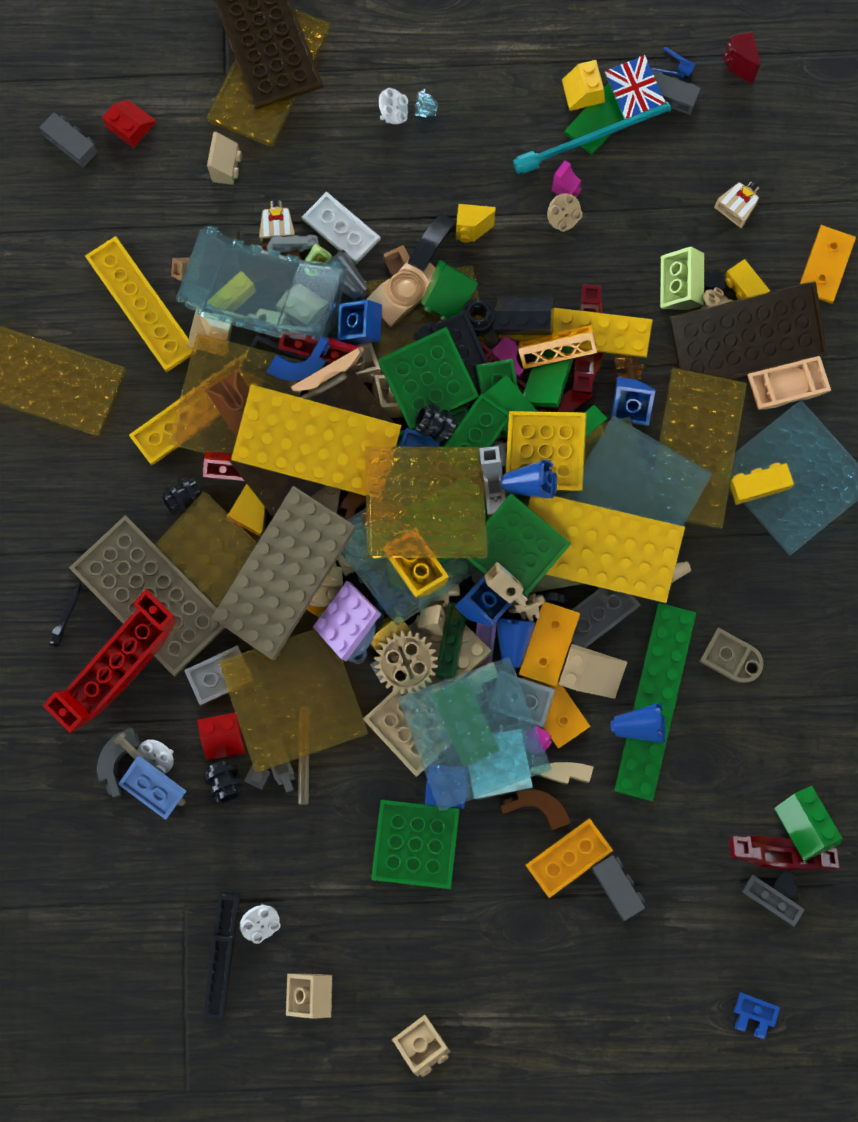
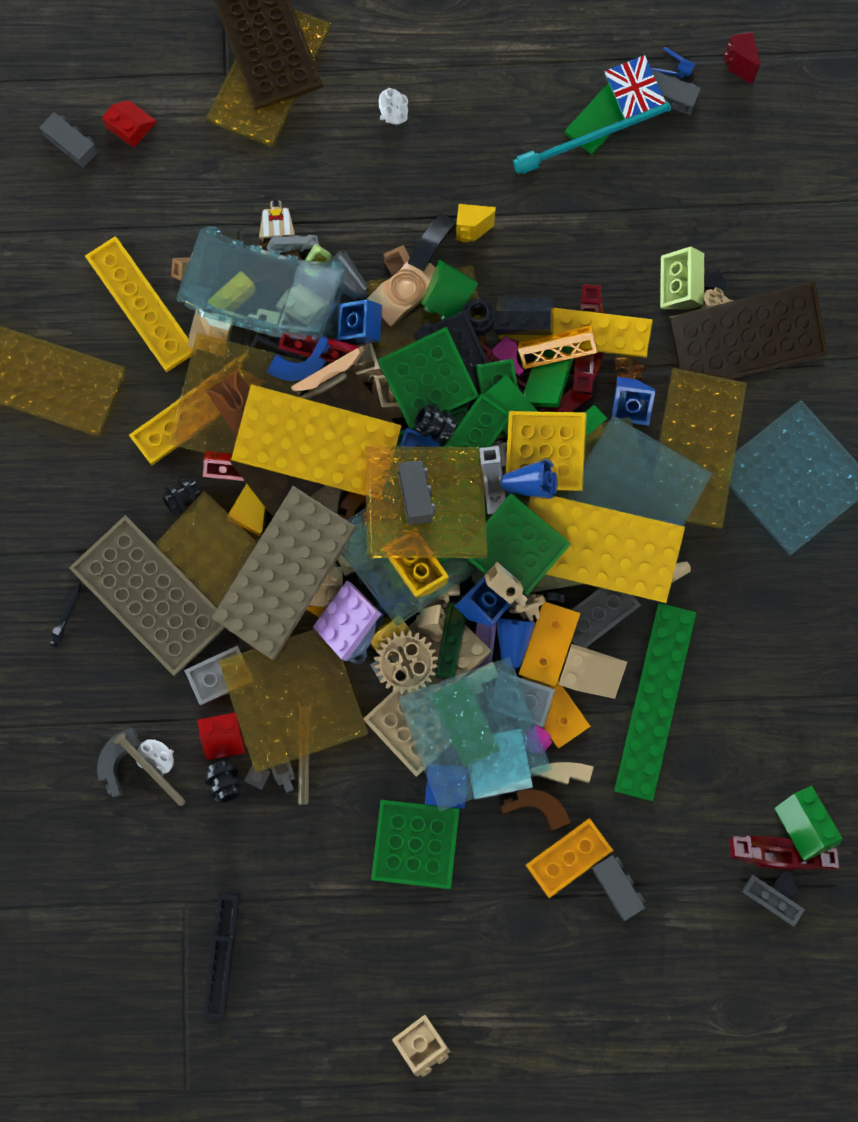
(114, 664): red slope -> none
(152, 787): medium blue plate -> none
(223, 159): tan slope -> none
(262, 929): white plate -> none
(309, 995): tan slope -> none
(341, 227): white tile -> none
(416, 492): none -> dark grey brick
(425, 105): clear light blue piece -> none
(566, 181): dark pink arch -> none
(571, 208): tan plate -> none
(583, 86): yellow slope -> none
(641, 724): blue cone -> none
(731, 656): dark tan tile -> none
(738, 202): torso -> none
(744, 281): yellow brick -> none
(758, 1010): blue plate -> none
(761, 483): yellow brick -> none
(789, 383): light nougat slope -> none
(828, 261): light orange plate -> none

